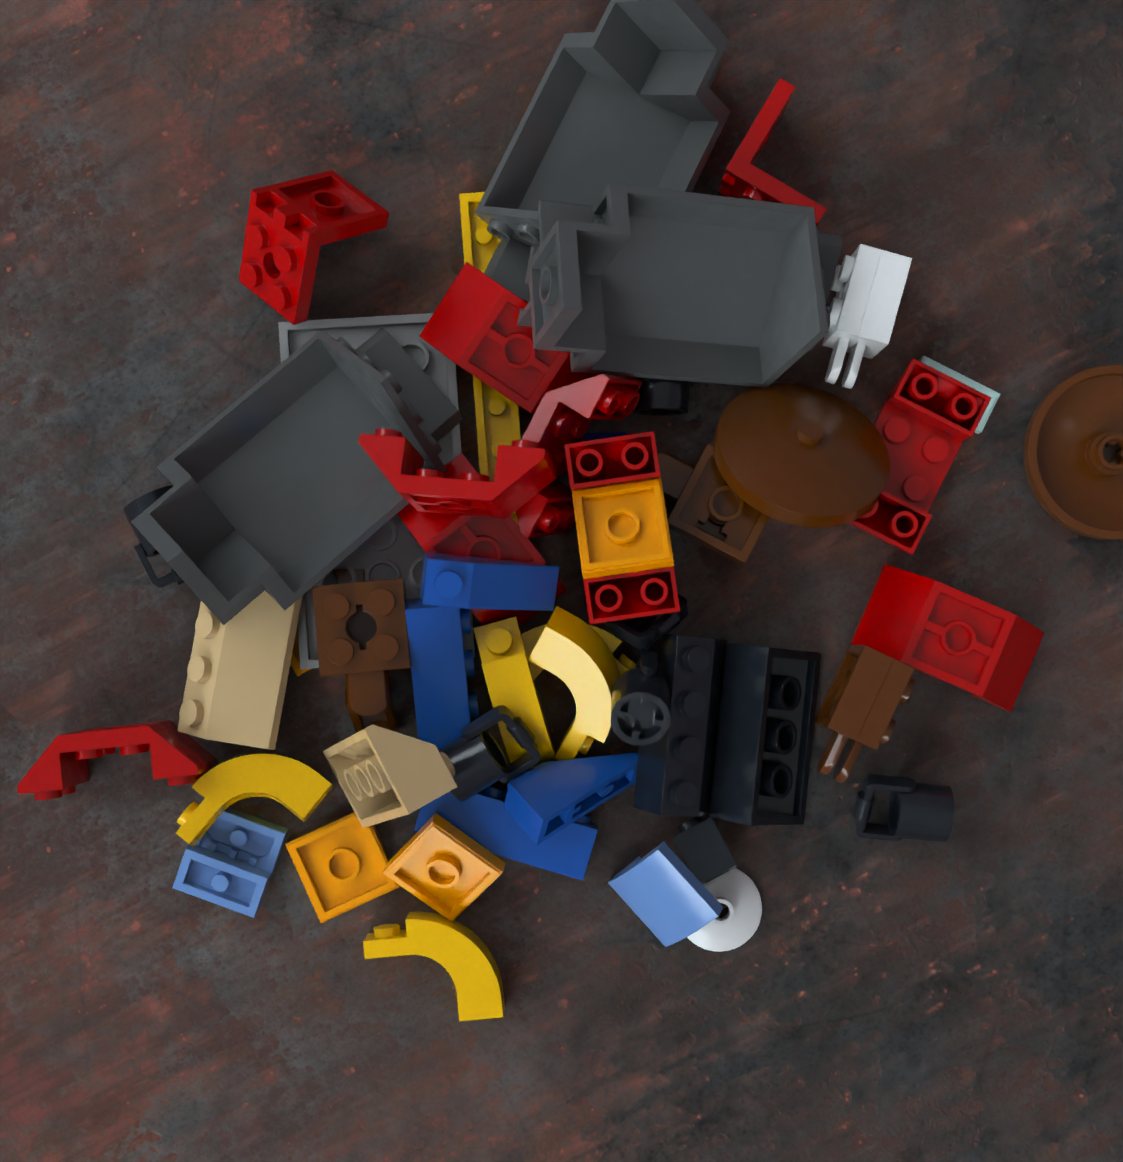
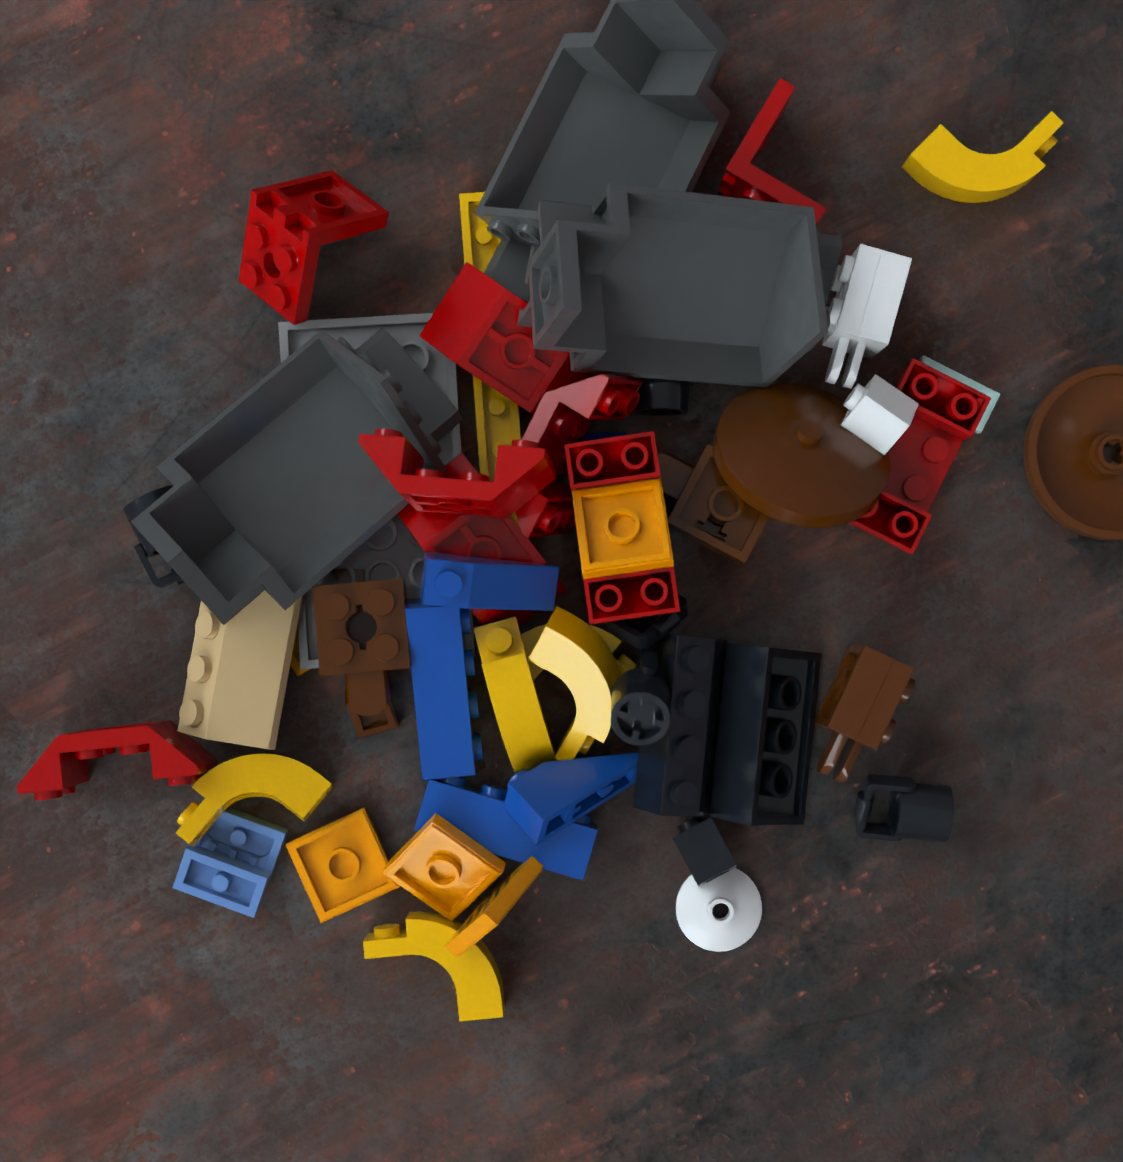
(389, 773): tan slope -> none
(479, 758): black piece -> none
(494, 907): none -> light orange tile
(666, 895): medium blue slope -> none
(878, 413): none -> white brick
(949, 635): red slope -> none
(974, 177): none -> yellow arch

